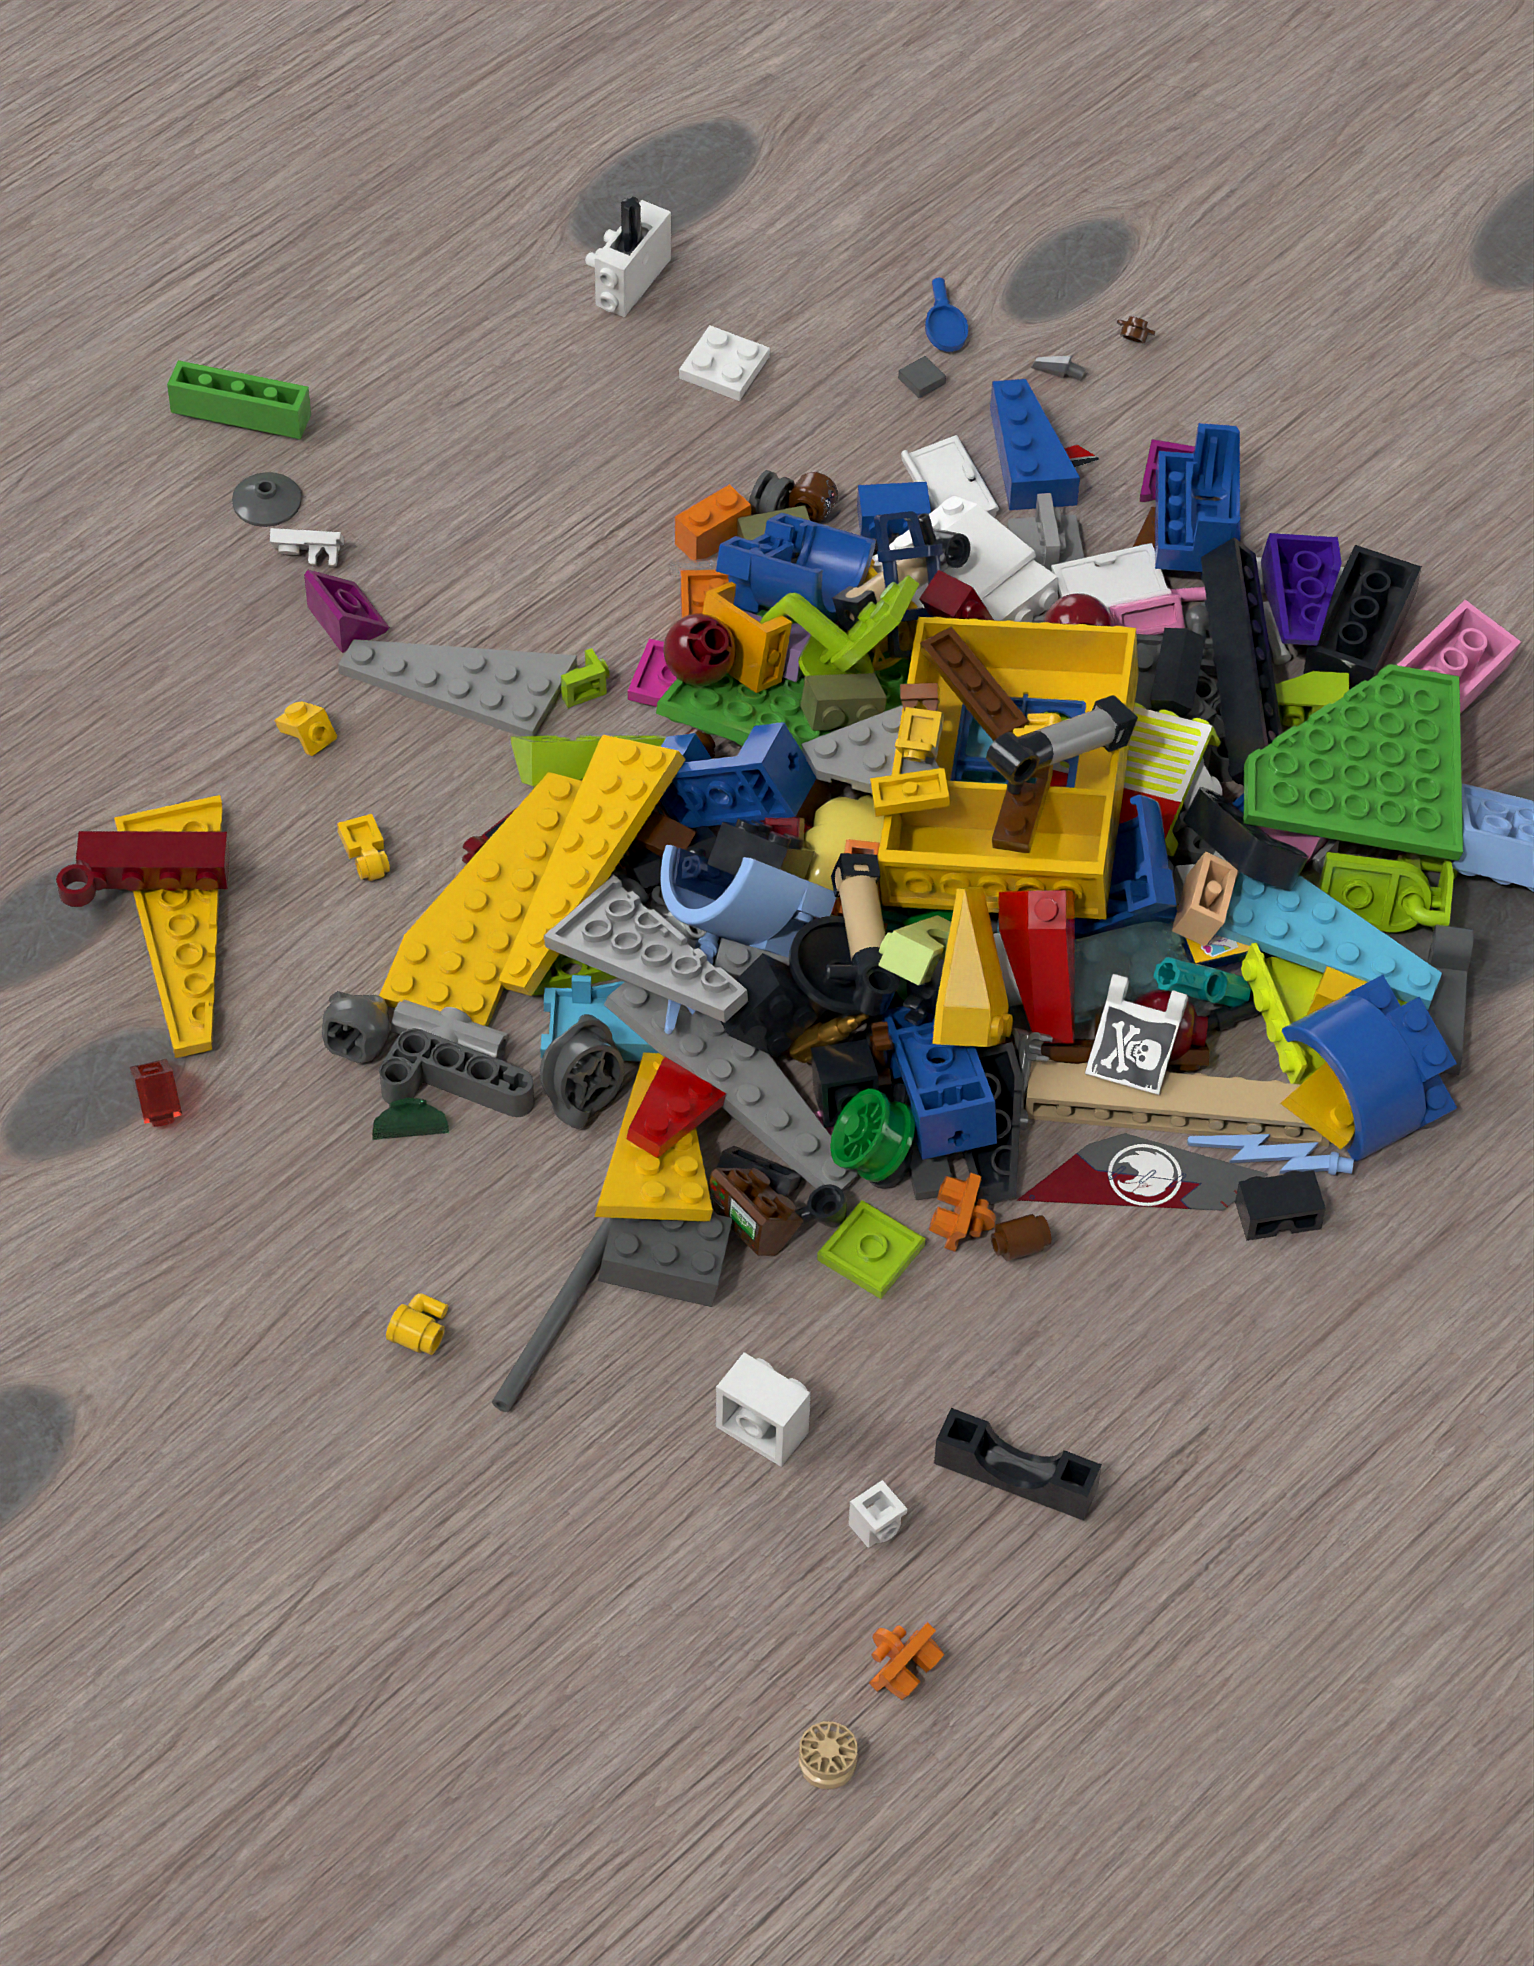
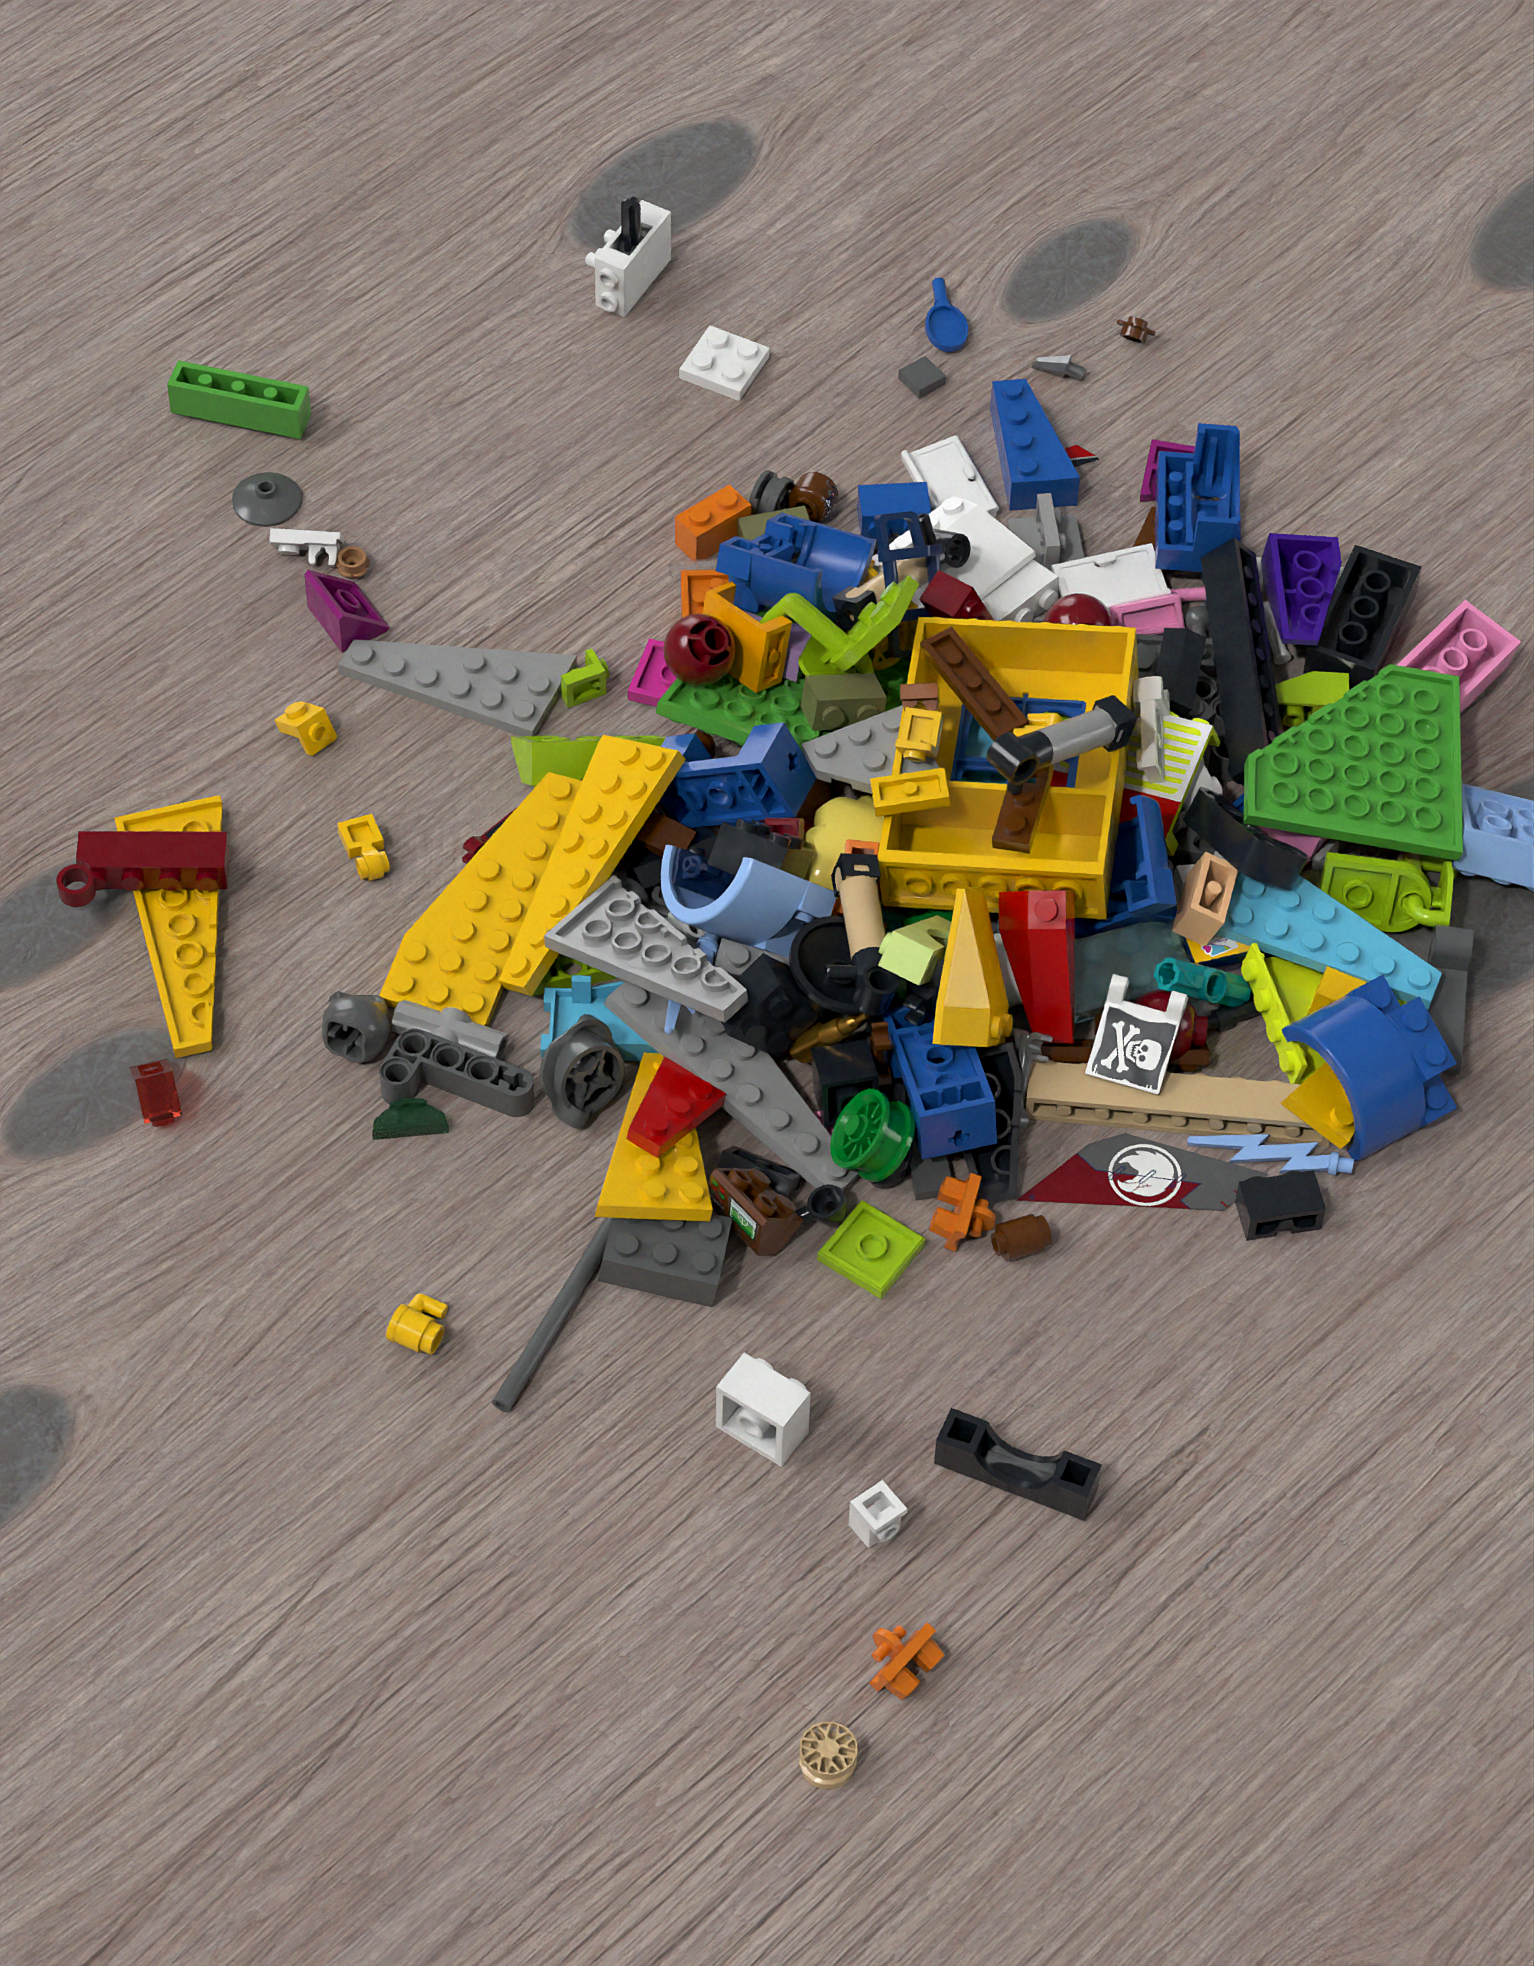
(352, 562): none -> medium nougat plate
(1152, 705): none -> white plate

